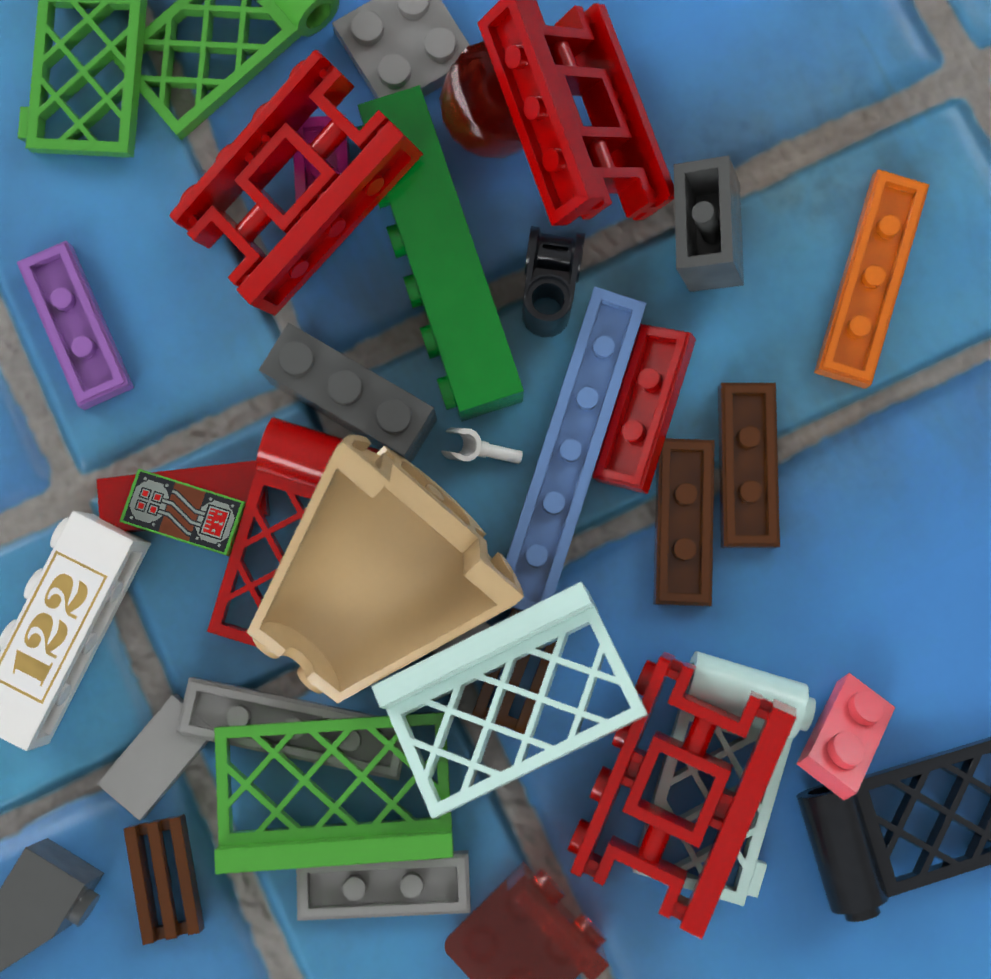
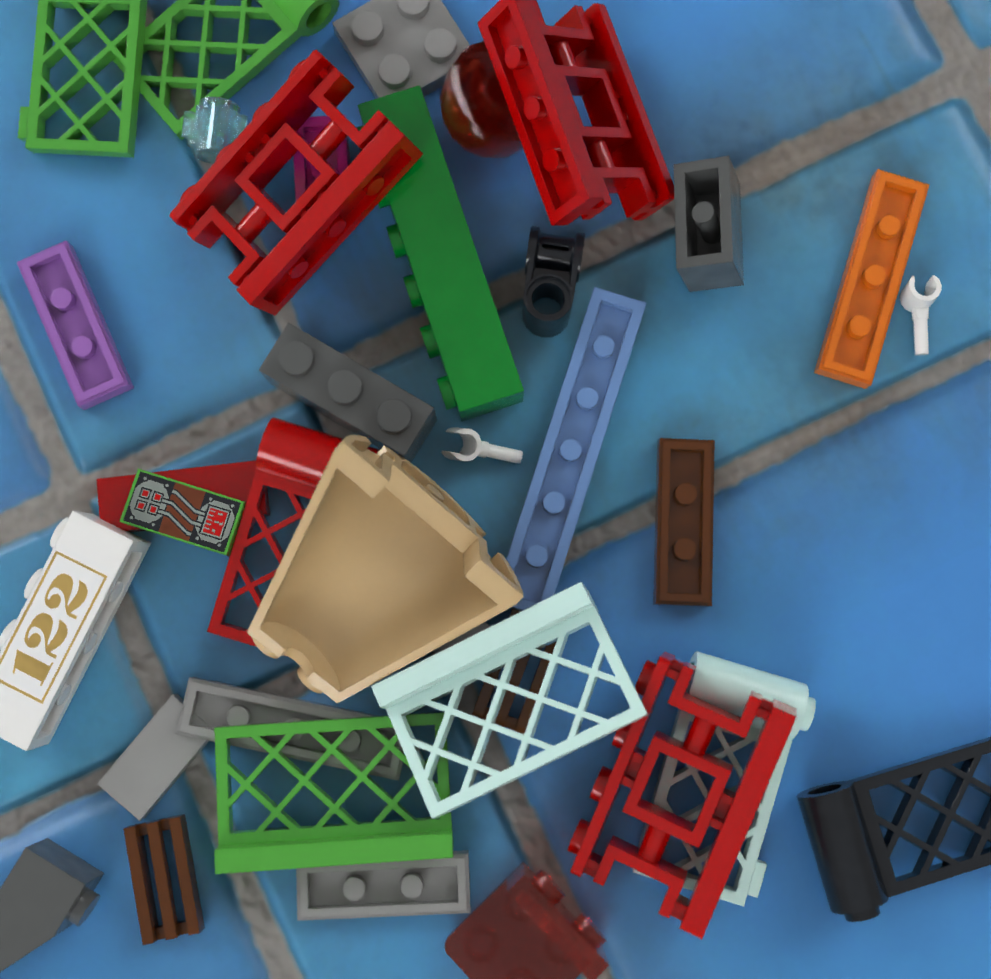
(212, 127): none -> clear light blue gear
(644, 408): red tile -> none
(748, 465): reddish brown tile -> none
(846, 736): coral plate -> none
(919, 307): none -> white hand

